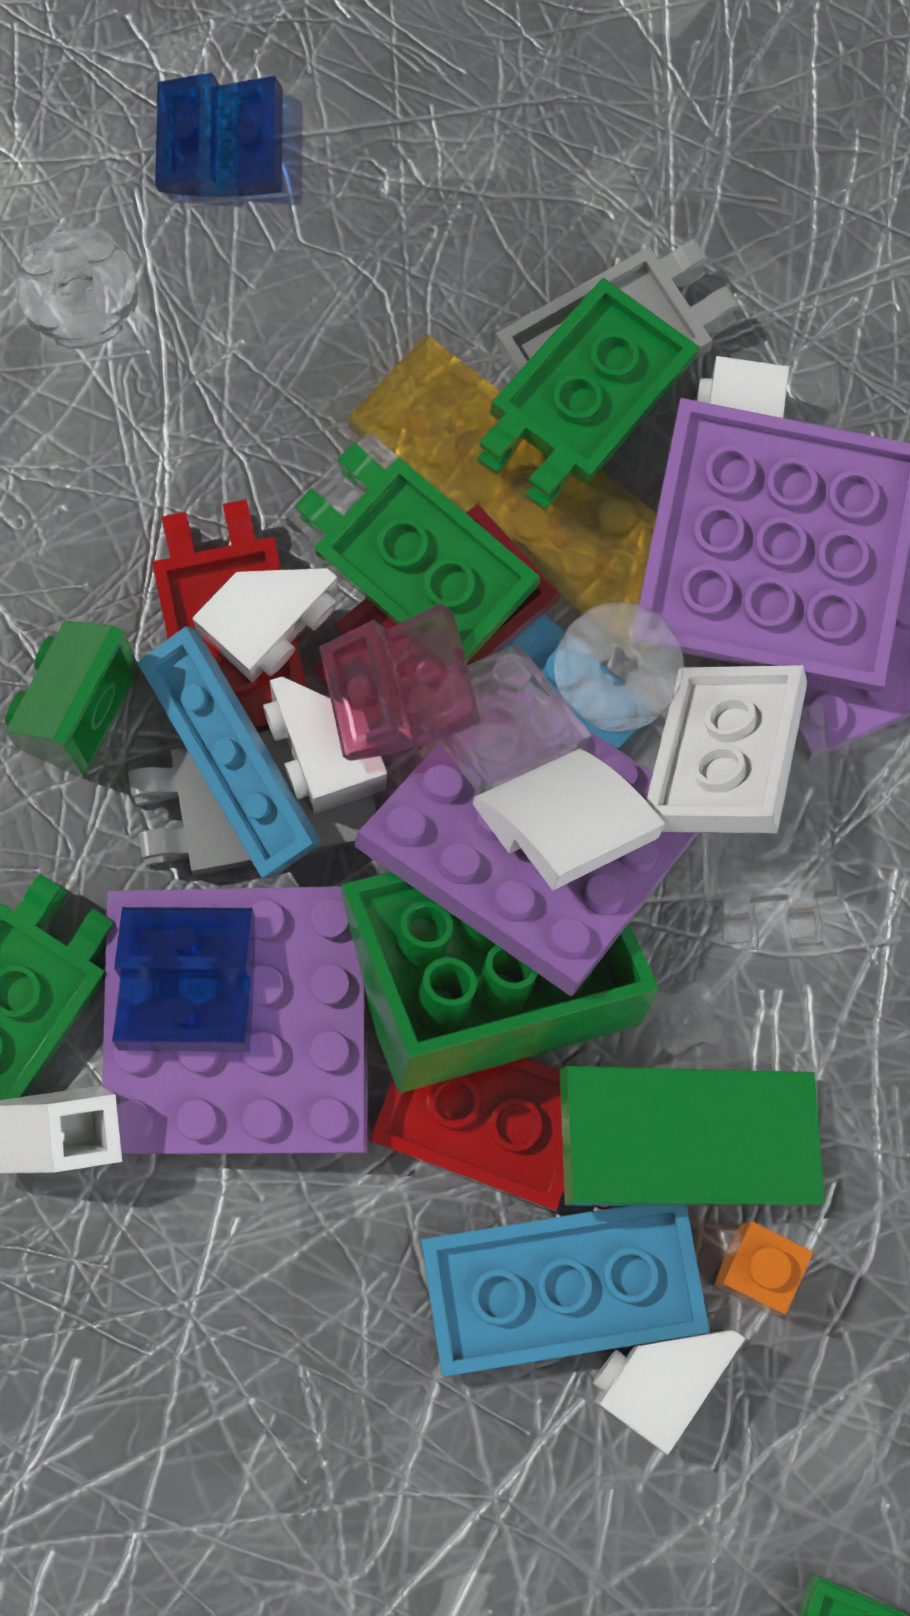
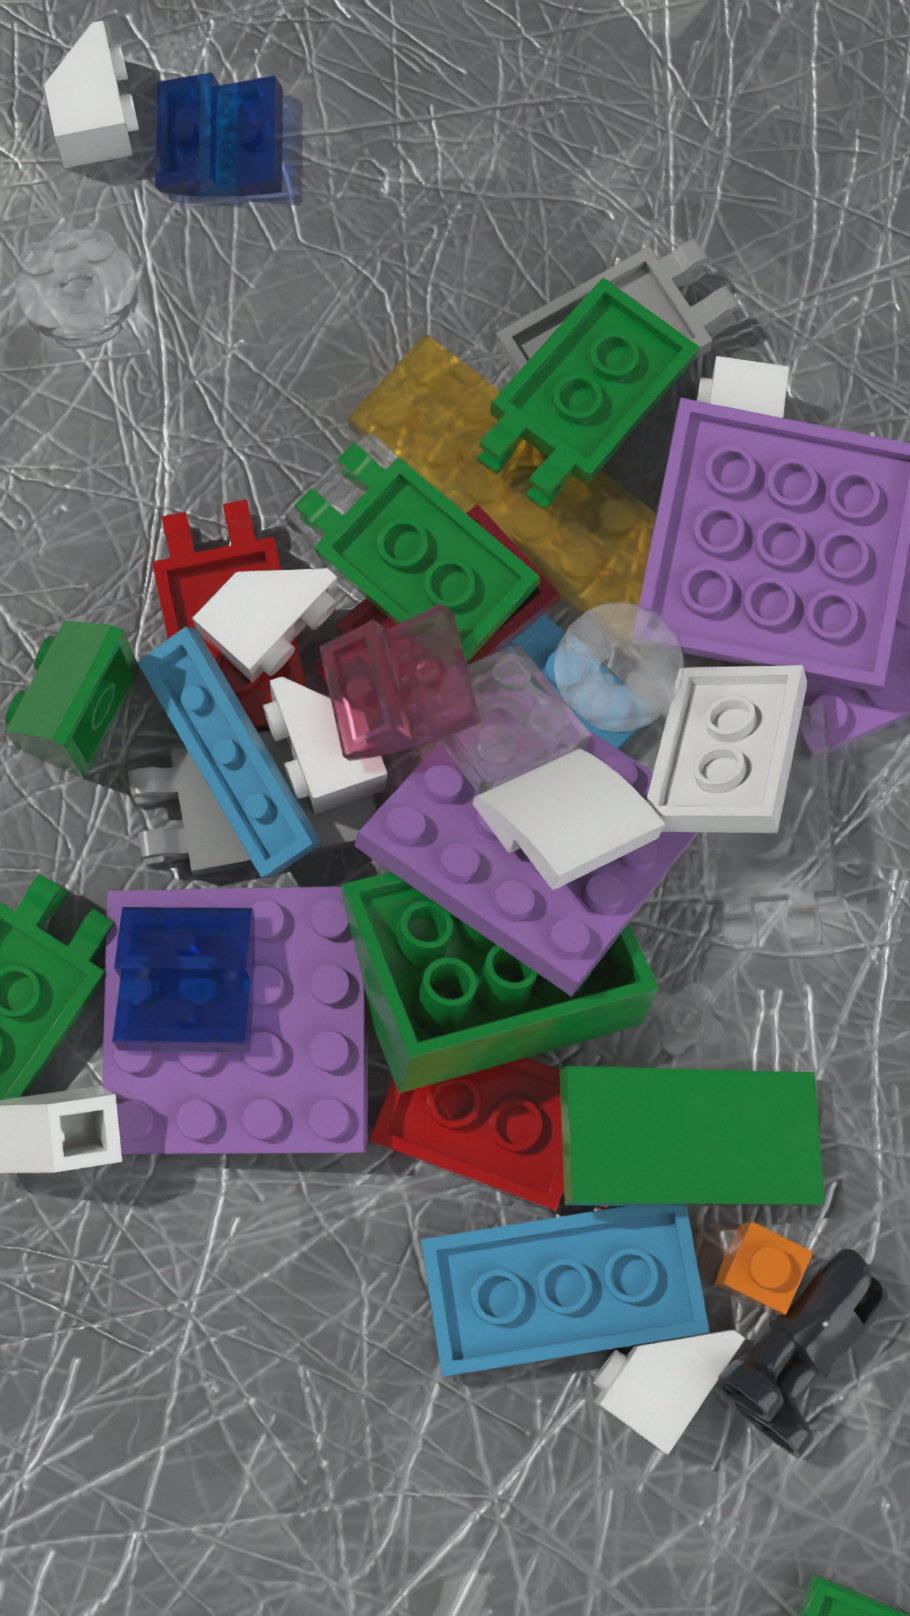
(86, 104): none -> white slope
(801, 1346): none -> black piece

